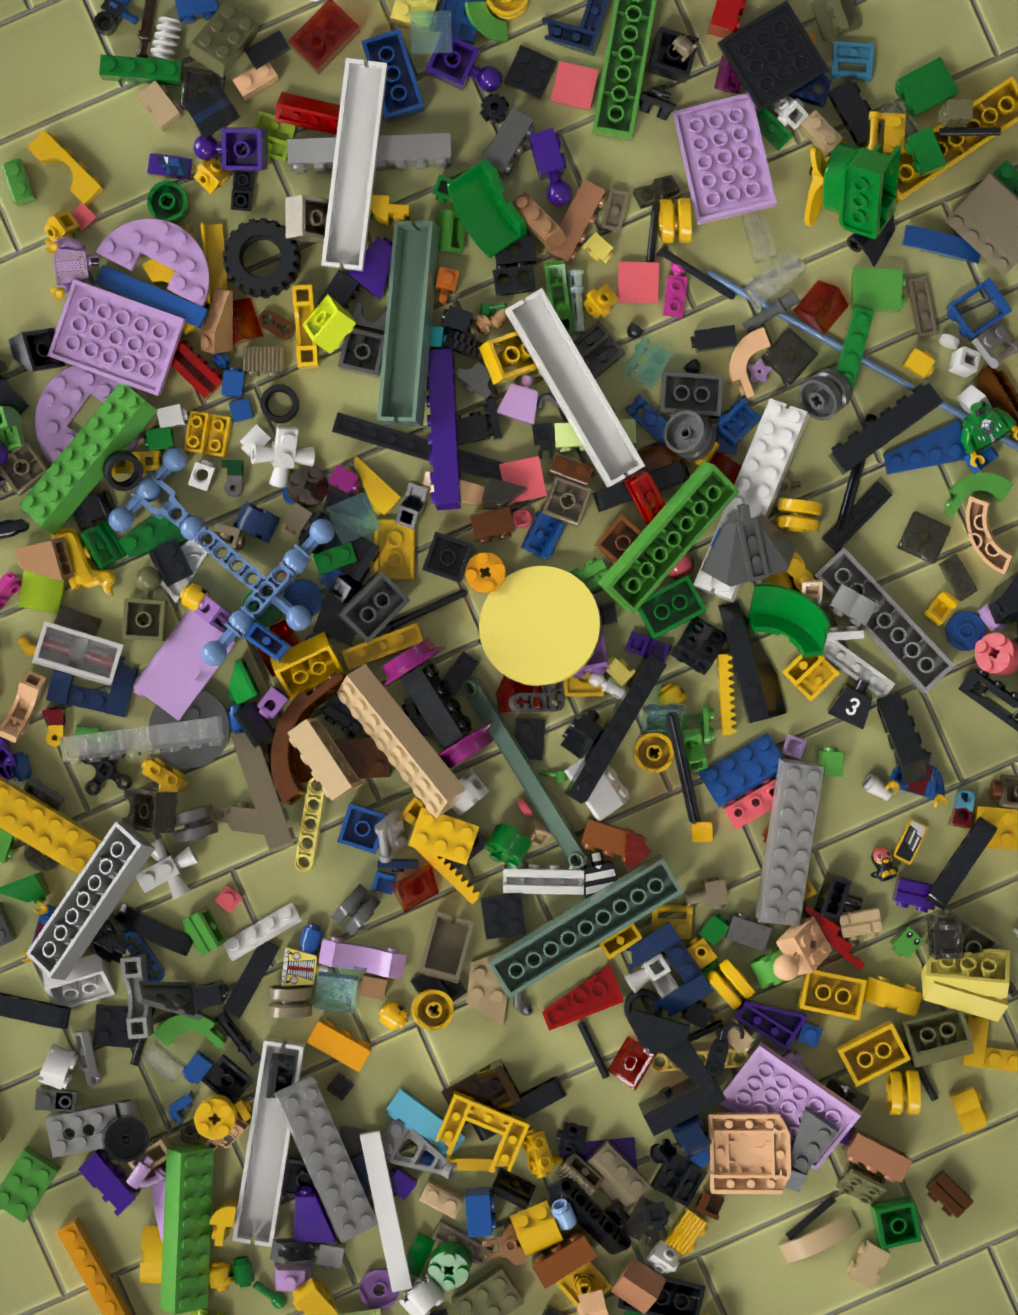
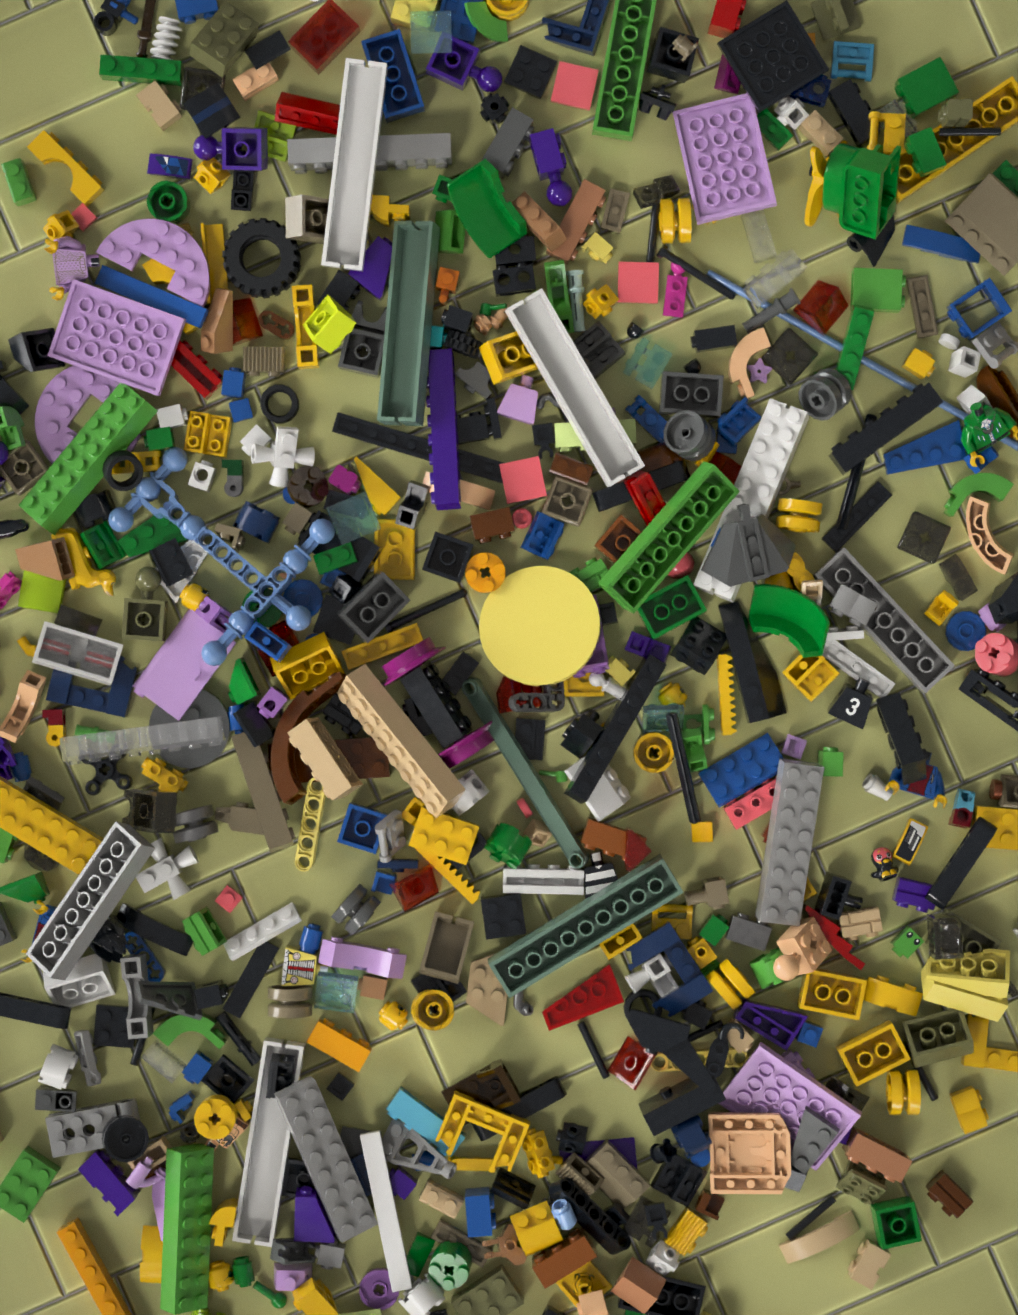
(221, 360): blue plate -> none
(501, 493): clear smoke slope -> none

